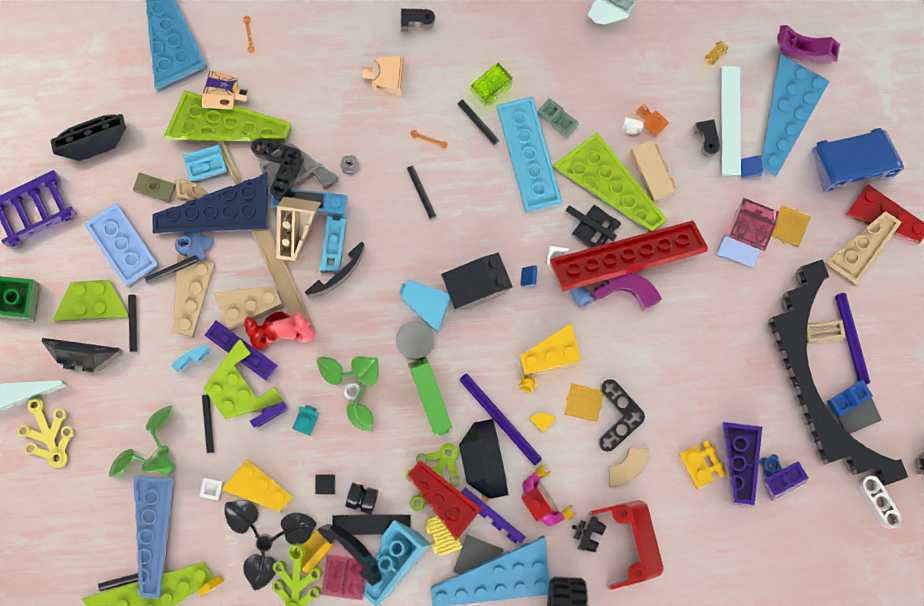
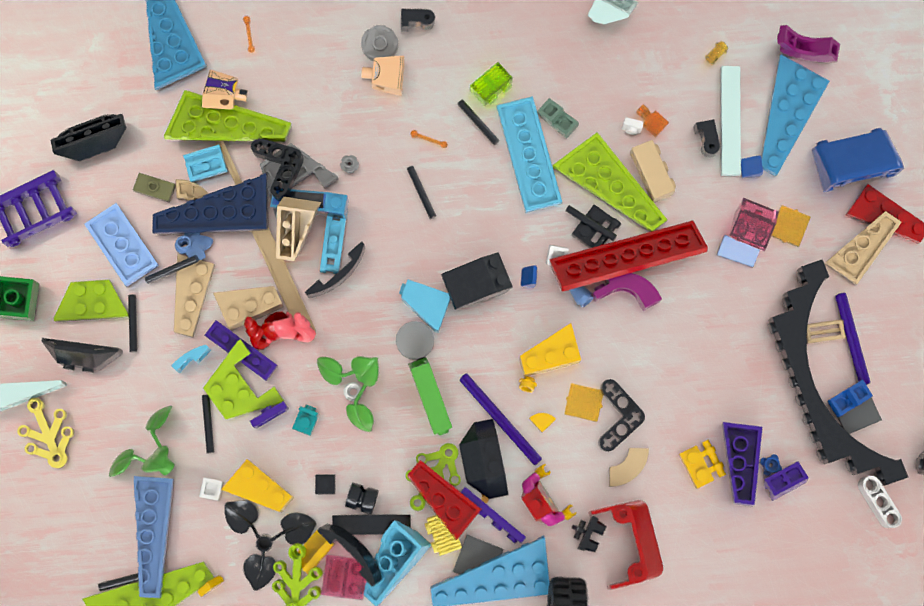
(379, 42): none -> light grey tile

